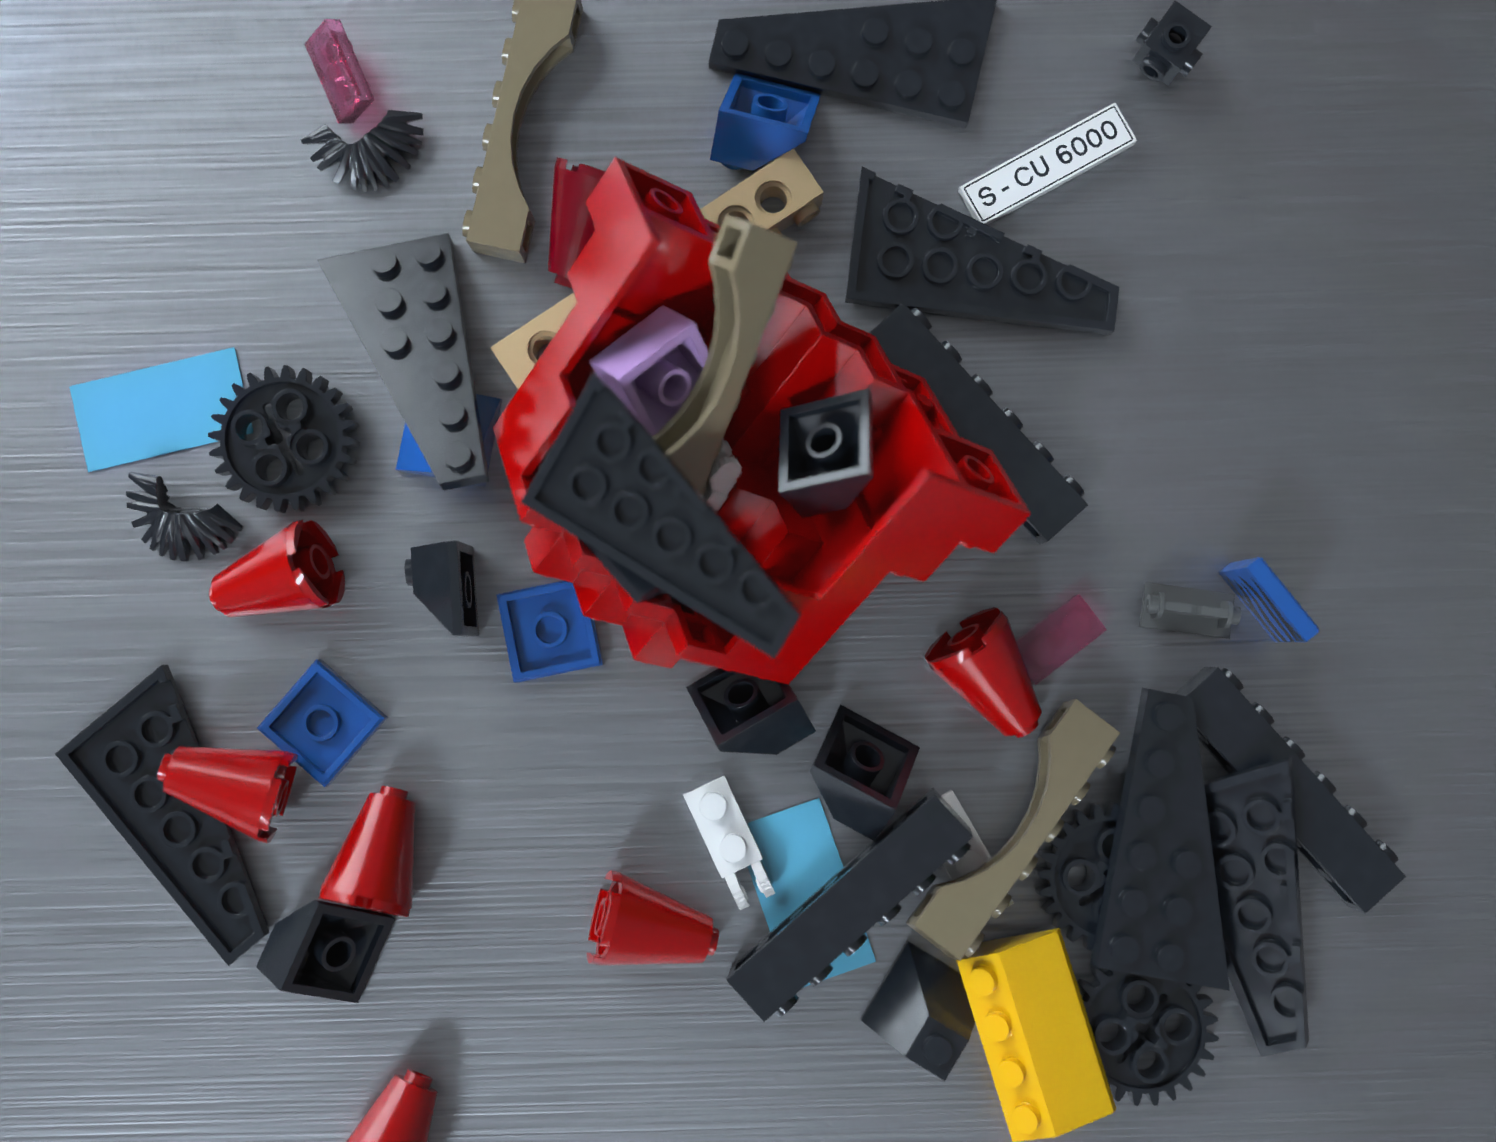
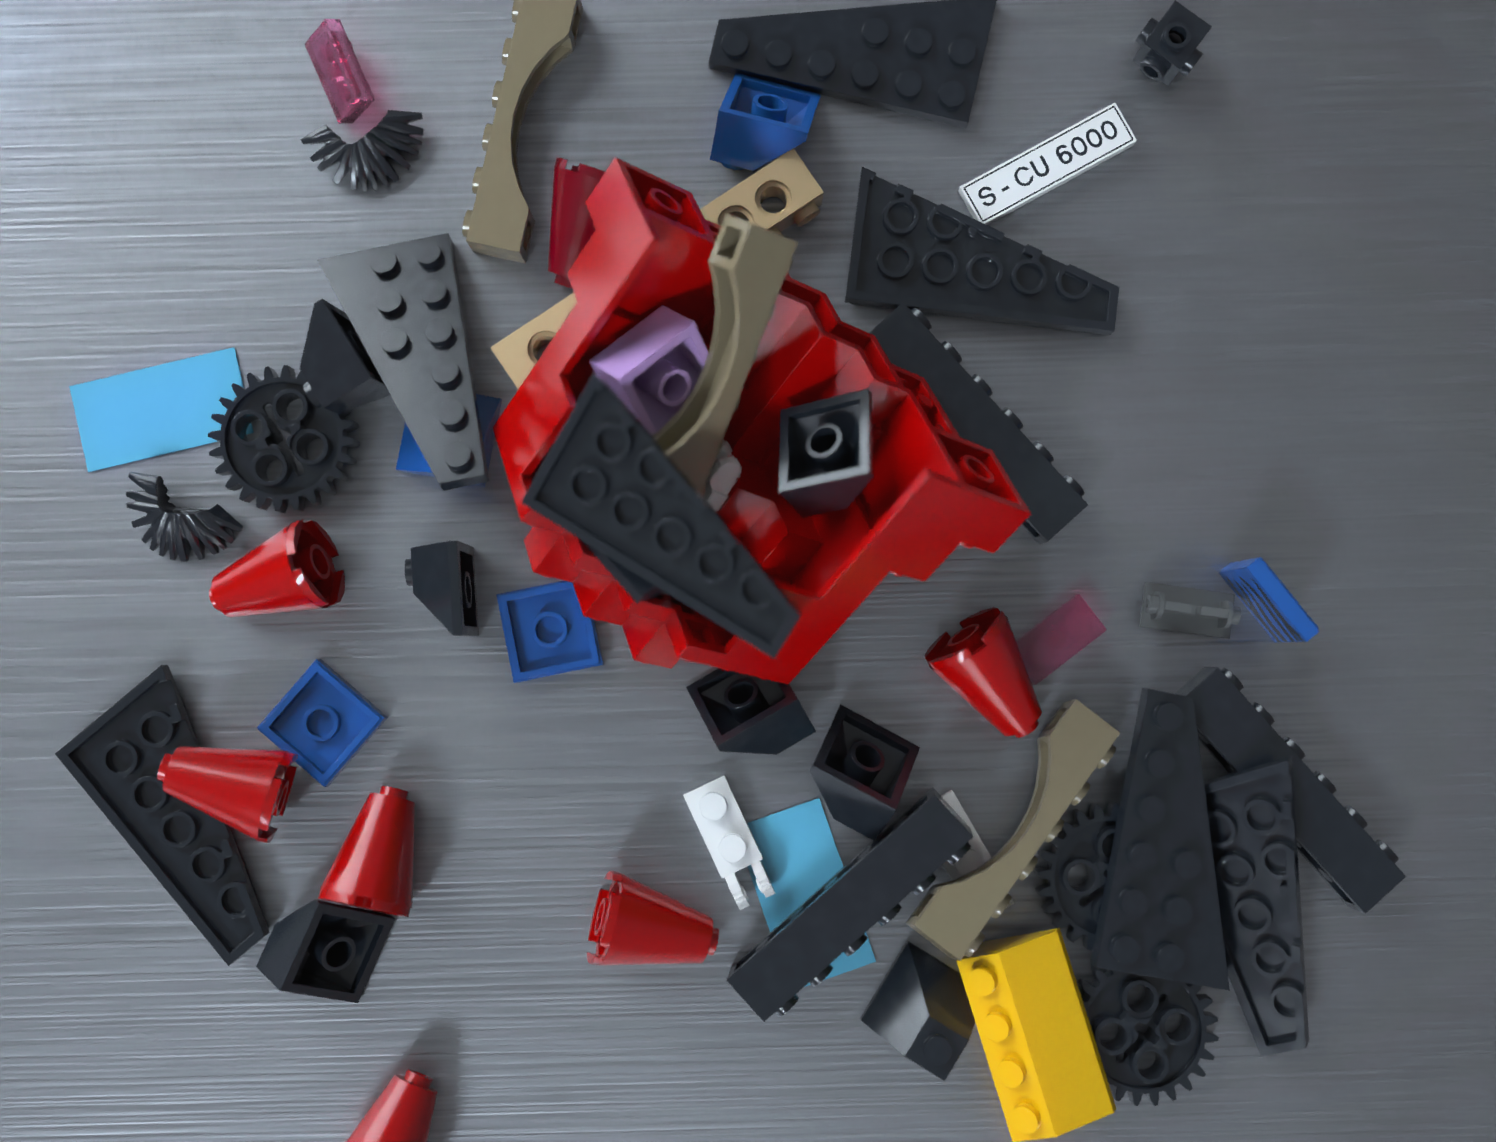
(337, 363): none -> black slope

